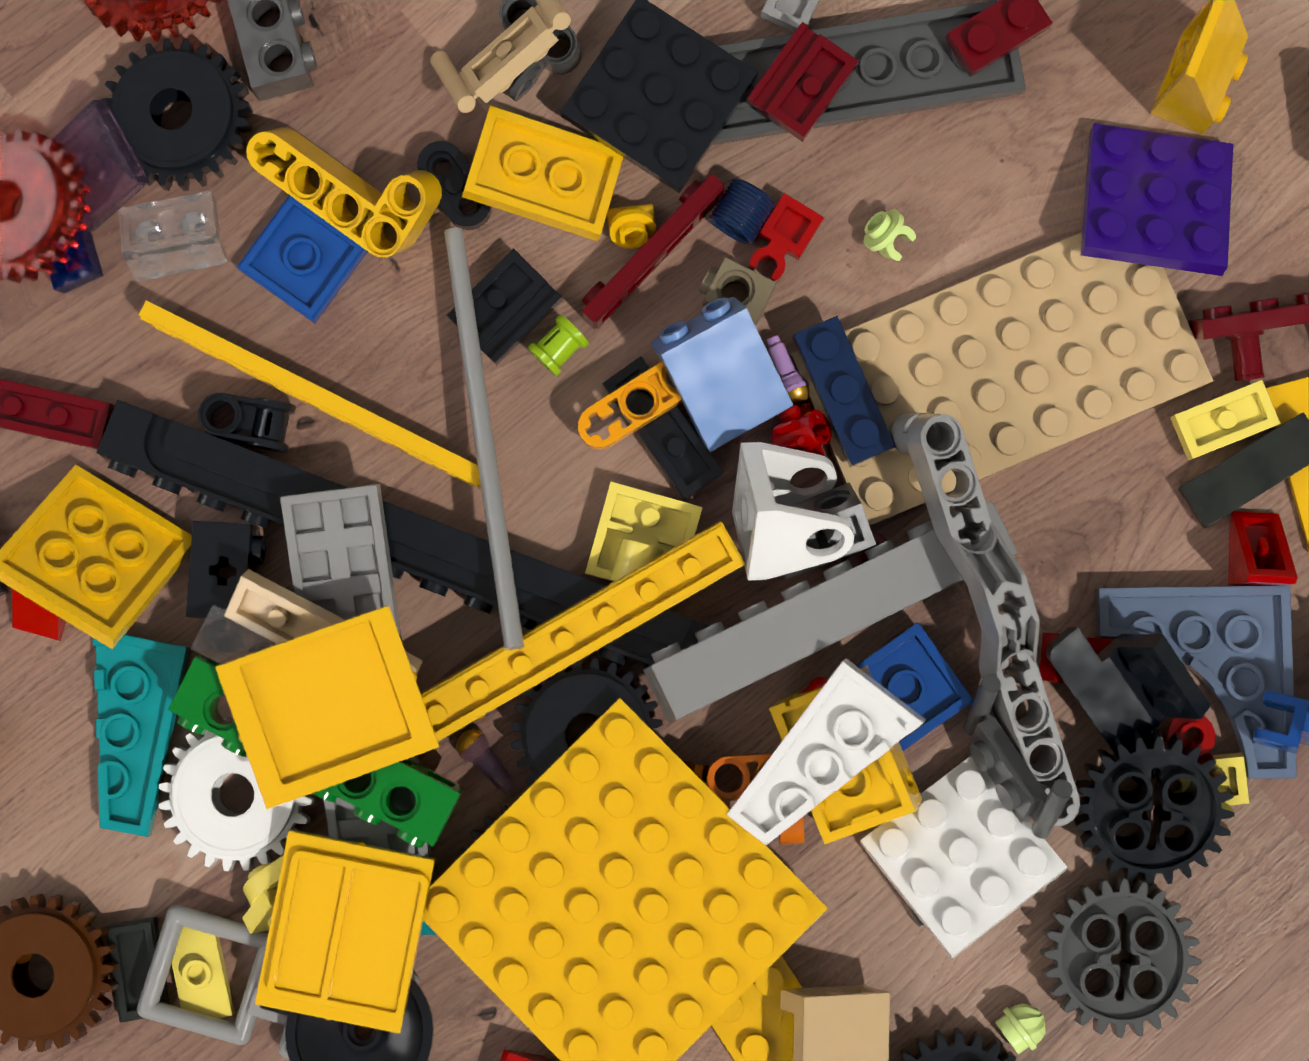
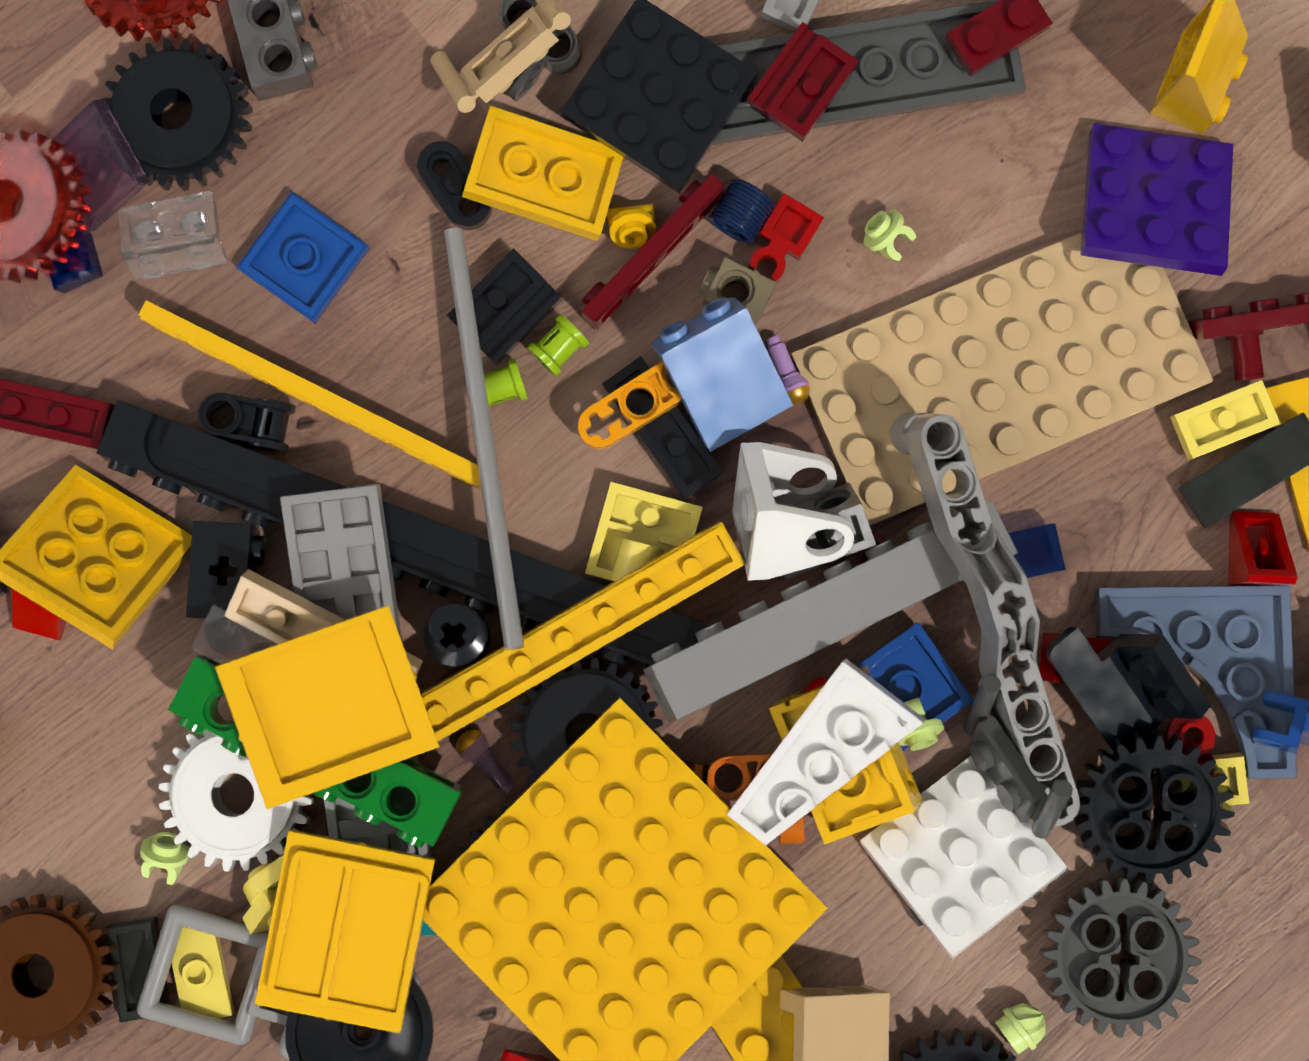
(134, 727): teal wing -> none
(163, 853): none -> yellowish green plate
(339, 182): yellow beam -> none
(438, 636): none -> black piece
(504, 384): none -> lime bush
(802, 429): red gear -> none
(843, 391): dark blue plate -> none
(926, 733): none -> yellowish green plate
(1038, 550): none -> clear blue plate

